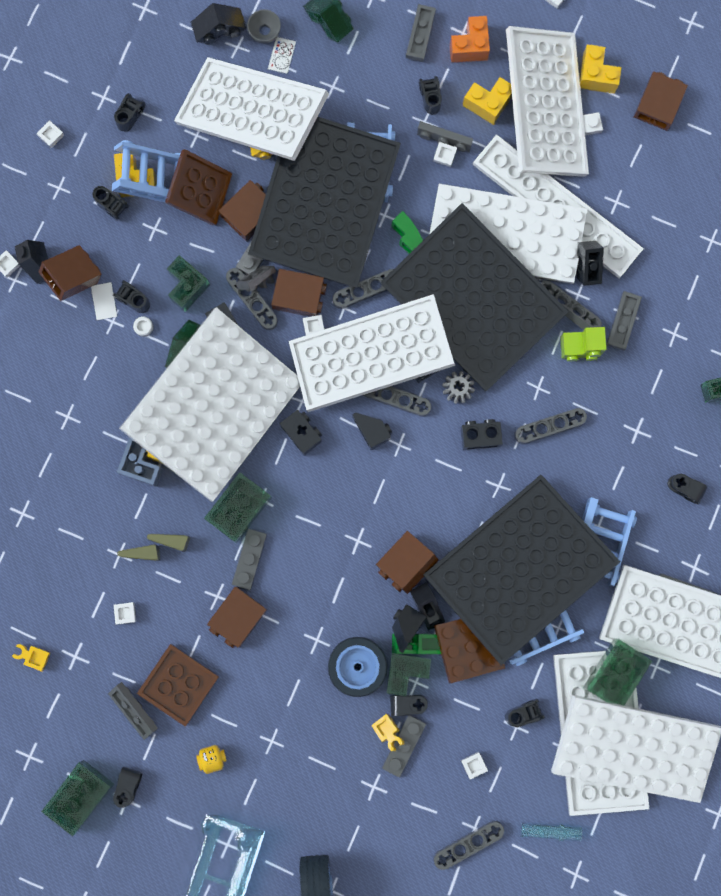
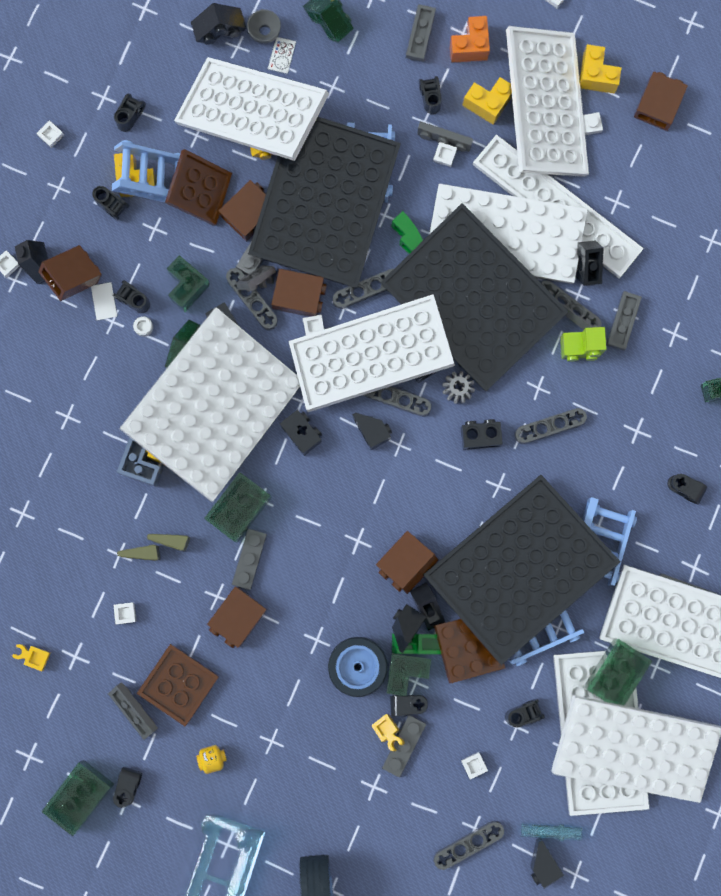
(544, 866): none -> black slope

